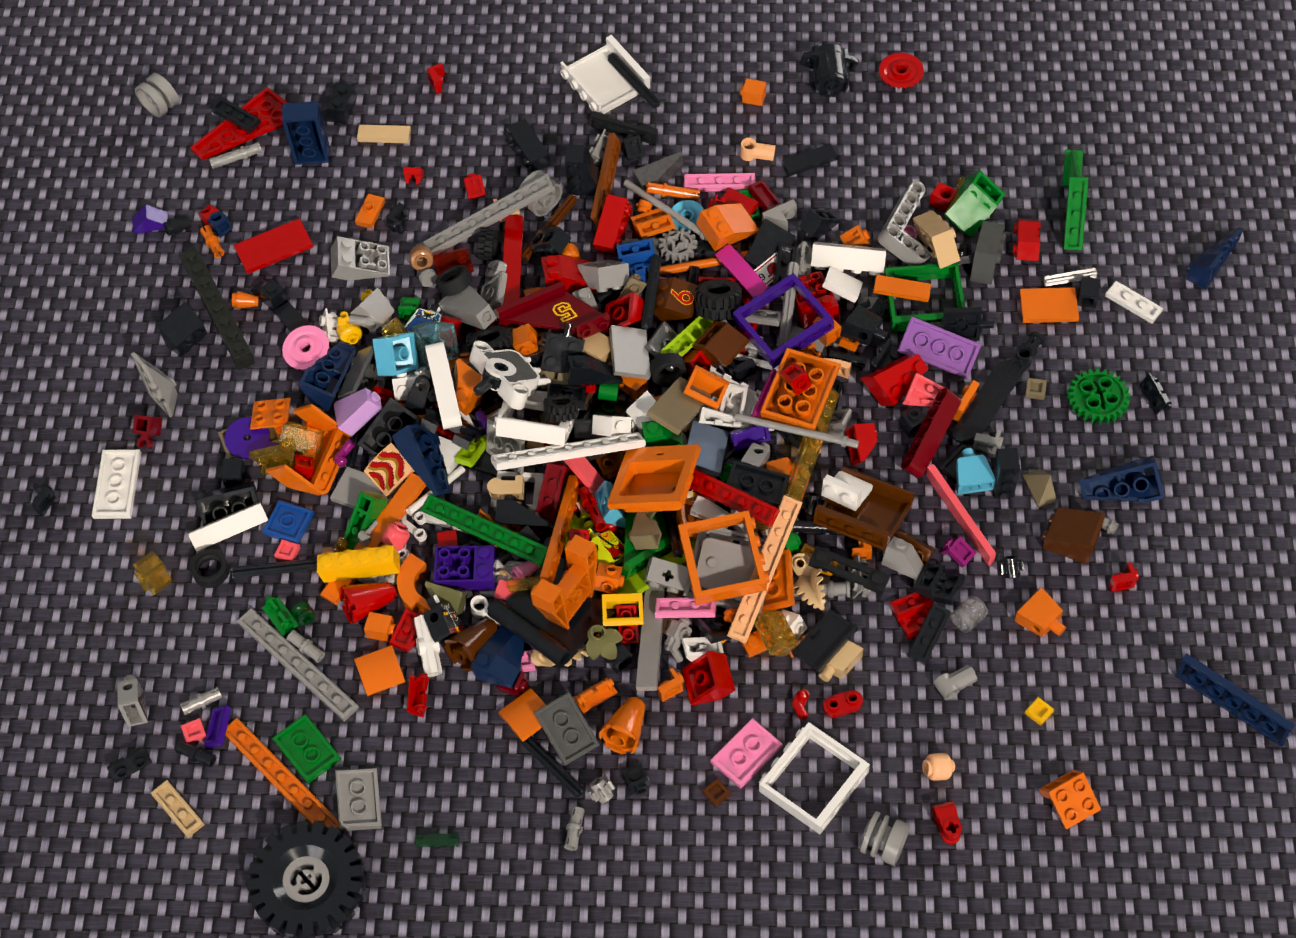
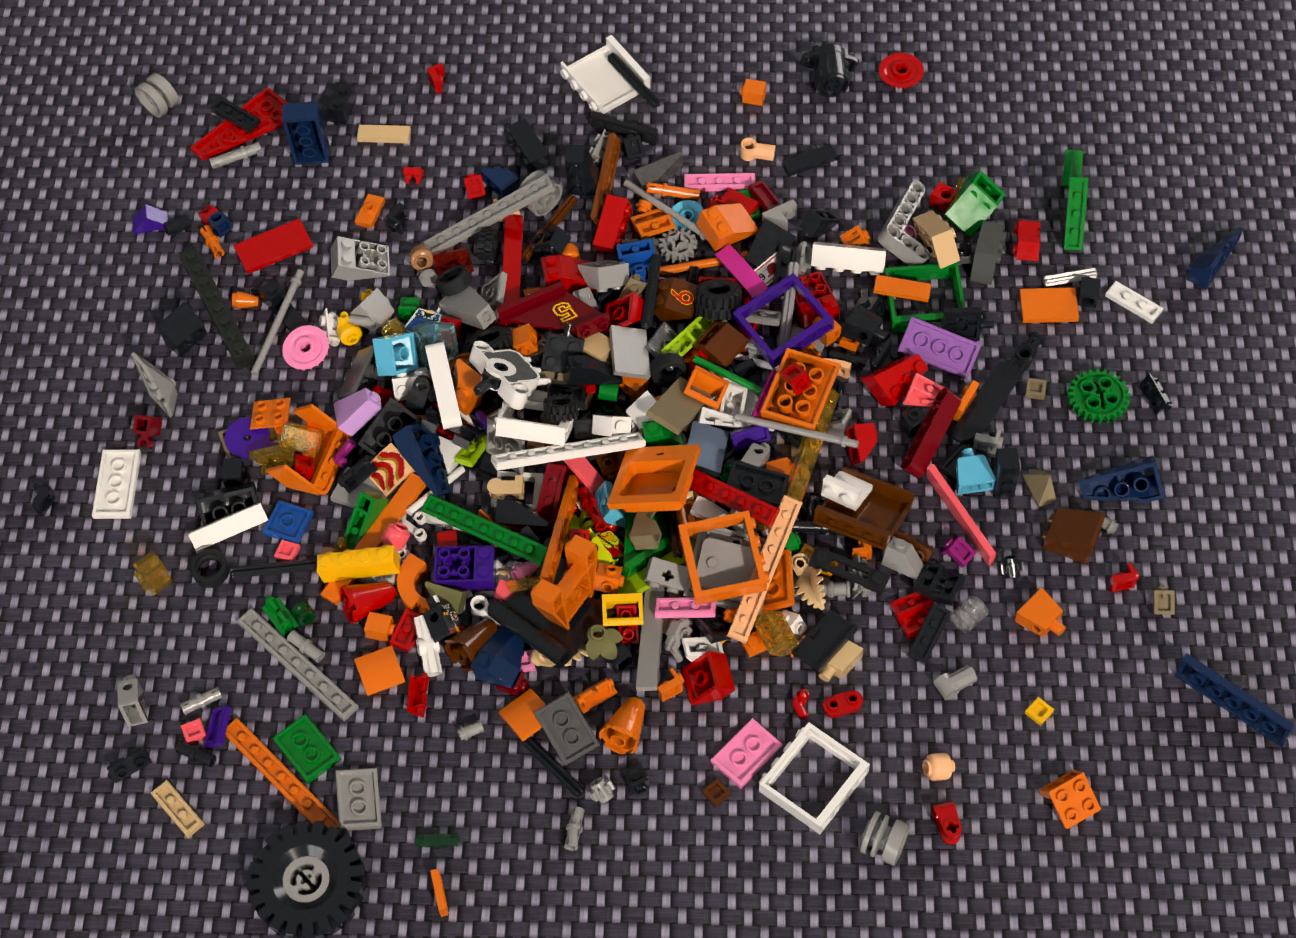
(295, 282): none -> light grey bar
(325, 377): dark blue wedge -> none
(357, 474): none -> black hinge
(364, 537): light grey hand -> none
(439, 892): none -> orange tile
(470, 730): none -> light grey pin
(495, 268): light grey beam -> none
(500, 180): none -> dark blue slope
(727, 374): none -> green bar
(842, 284): white tile -> none
(1163, 601): none -> dark tan bracket

